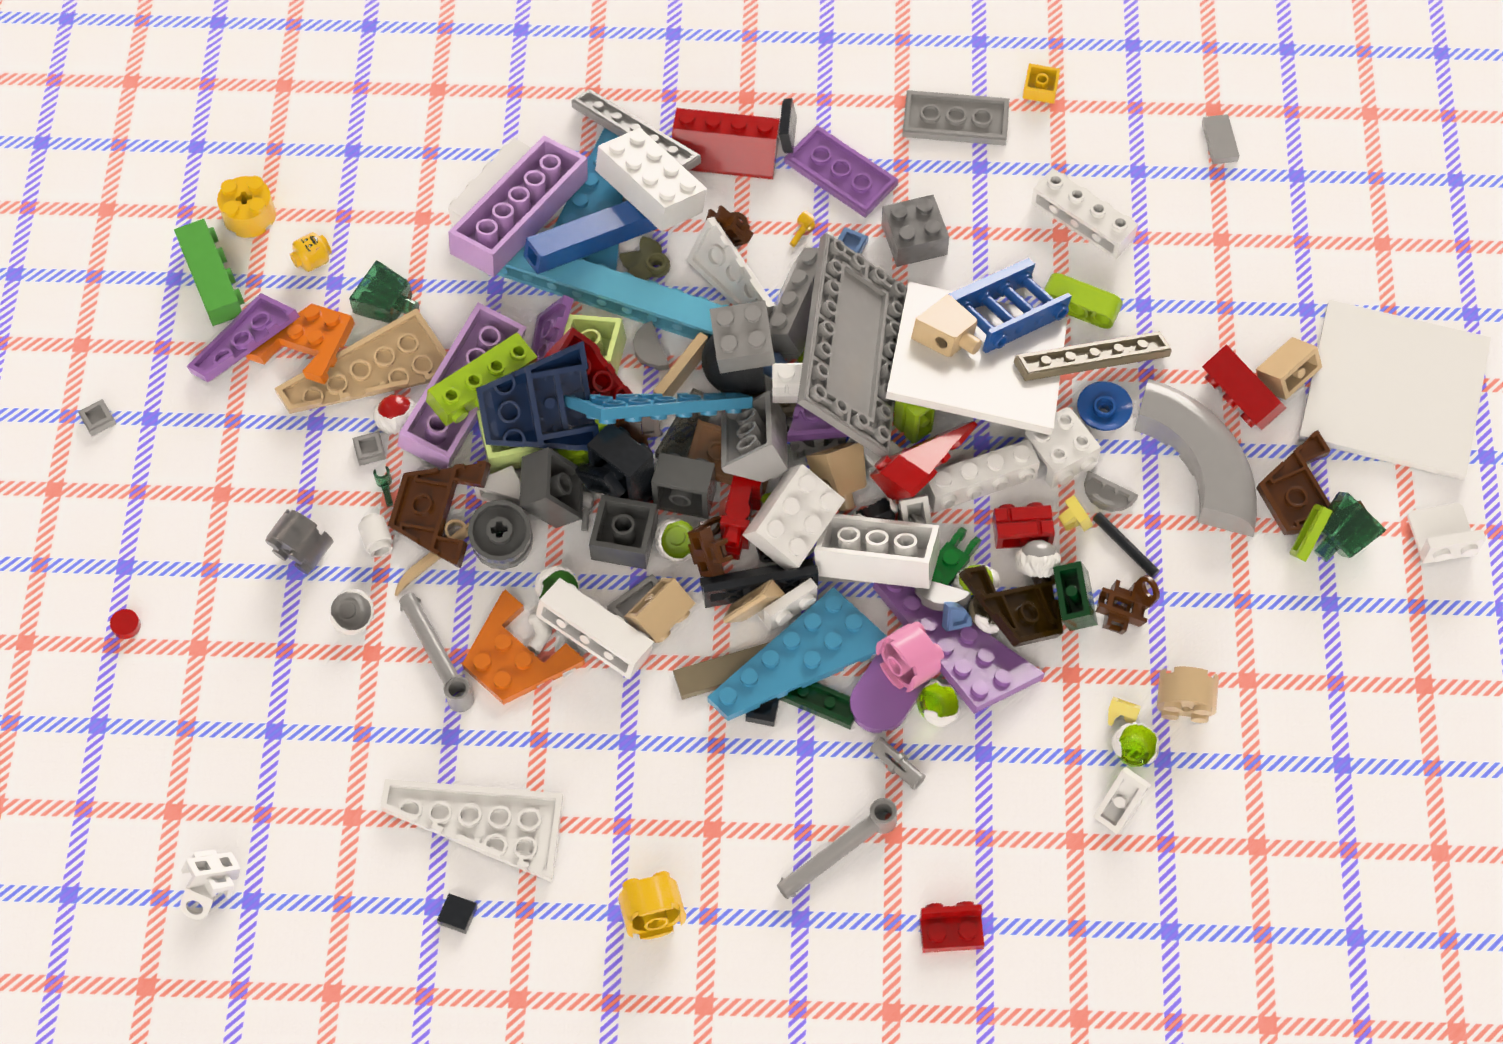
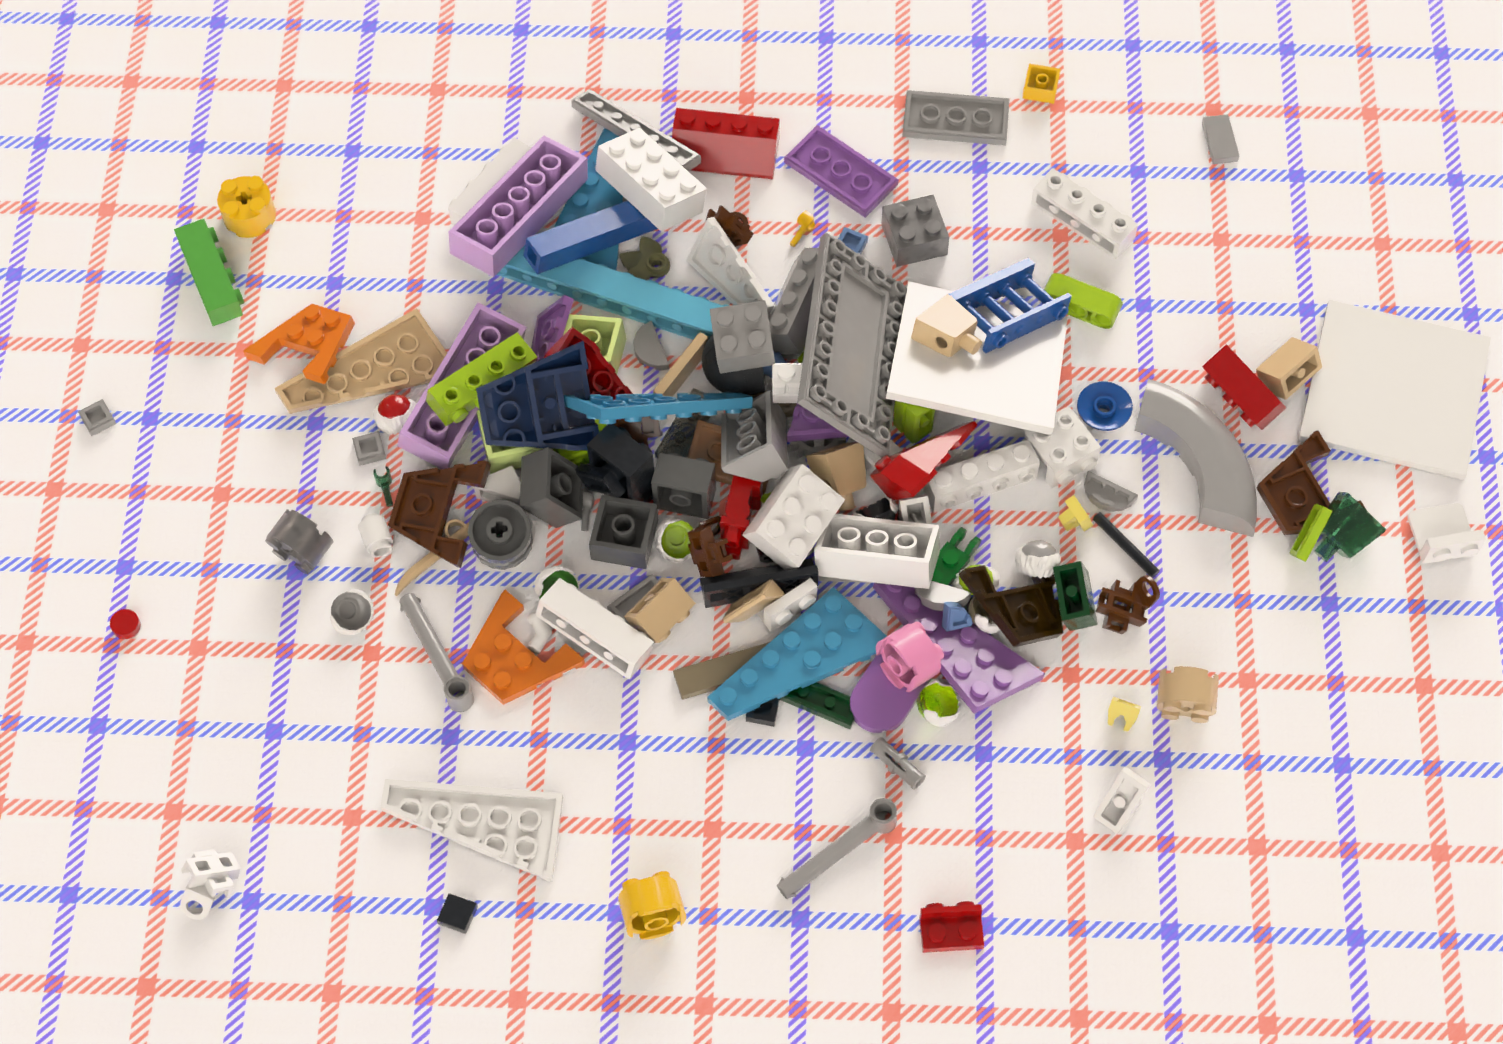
(244, 334): medium lavender wing -> none
(310, 252): yellow head -> none
(382, 295): clear green torso -> none
(787, 125): black tile -> none
(1019, 525): red brick -> none
(1092, 356): dark tan tile -> none
(1135, 744): clear neon green hair -> none

